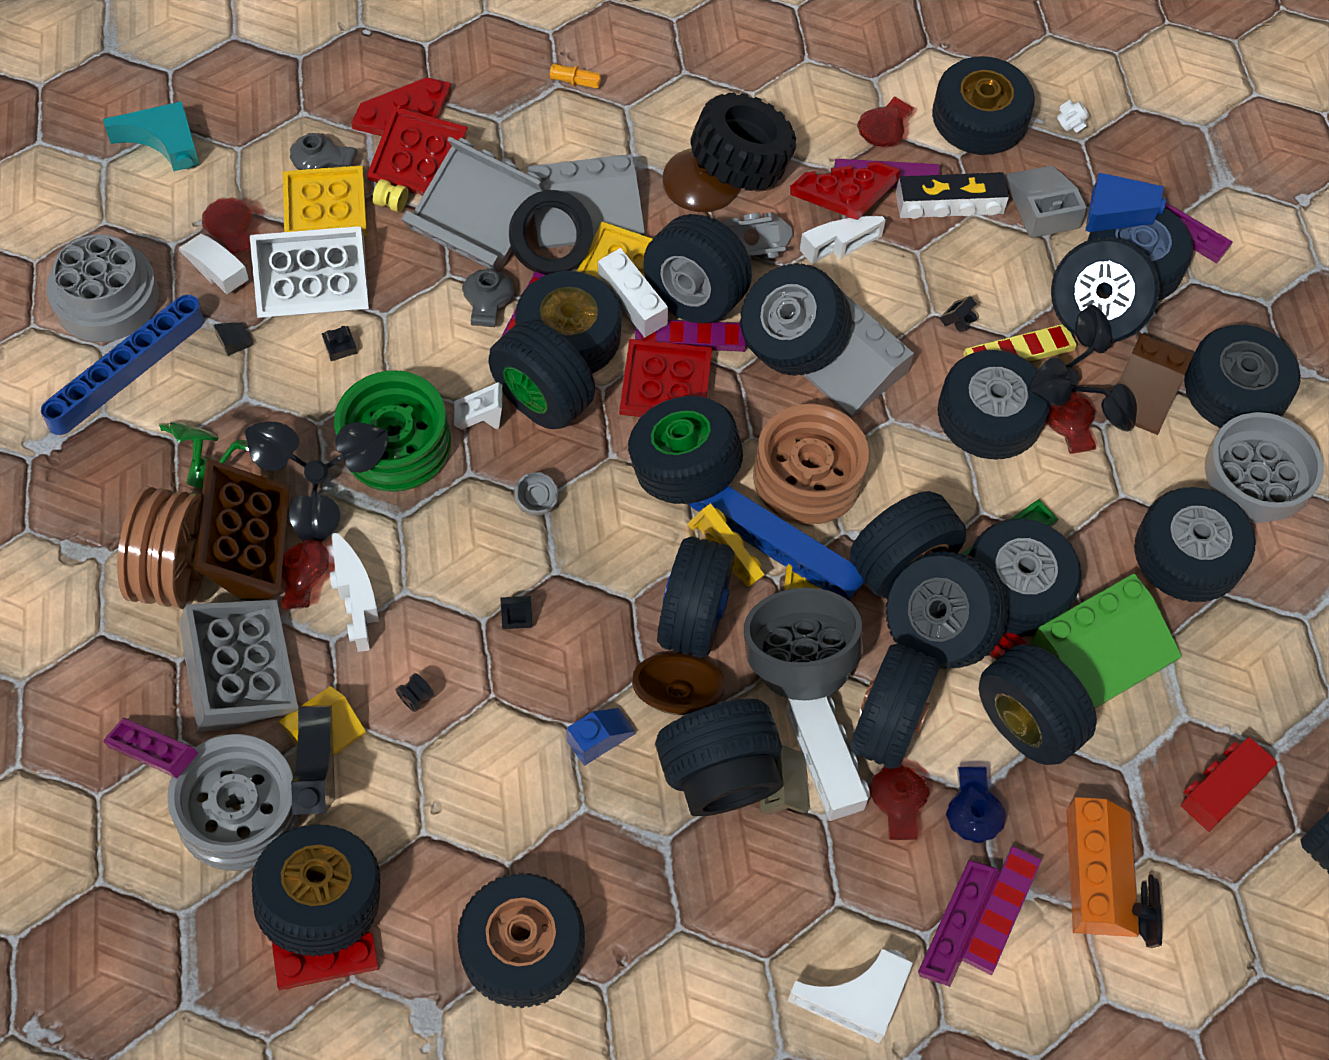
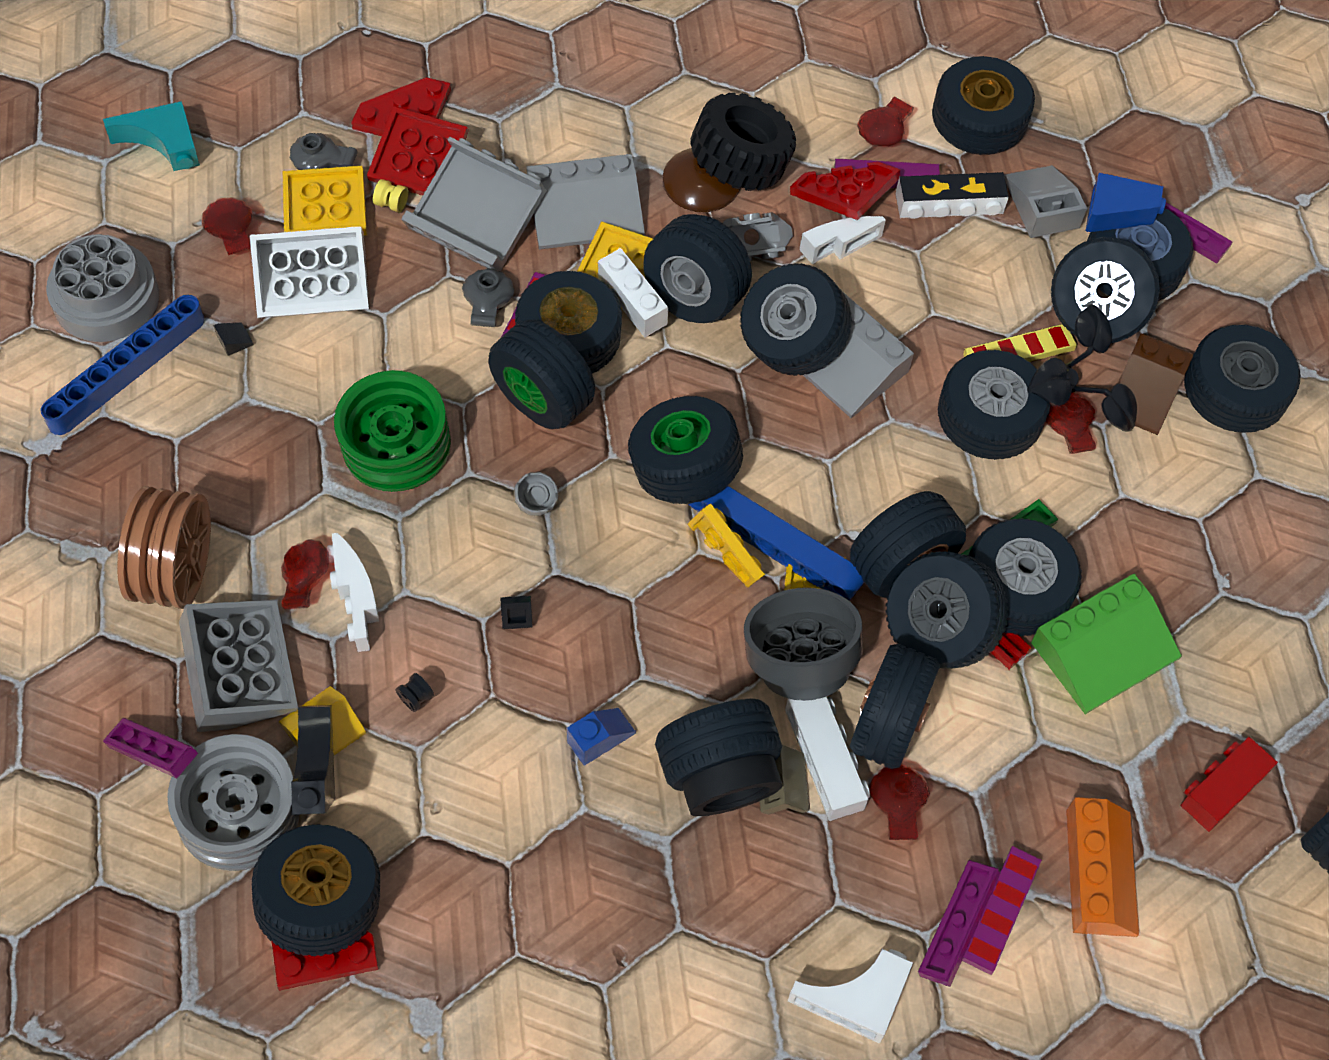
(187, 432): green plant -> none
(215, 263): white slope -> none
(241, 531): reddish brown slope -> none
(315, 517): black plant -> none
(339, 343): black tile -> none
(478, 407): white slope -> none
(529, 969): black wheel -> none
(571, 207): black tyre -> none
(575, 75): light orange axle -> none
(662, 372): red plate -> none
(678, 683): reddish brown dish -> none
(695, 596): black wheel -> none
(717, 335): tile -> none
(810, 463): nougat wheel -> none
(958, 312): black tile -> none
(976, 800): clear blue animal -> none
(1037, 704): black wheel -> none
(1073, 116): white gear -> none
(1150, 915): black piece -> none
(1194, 544): black wheel -> none
(1267, 451): light grey wheel -> none

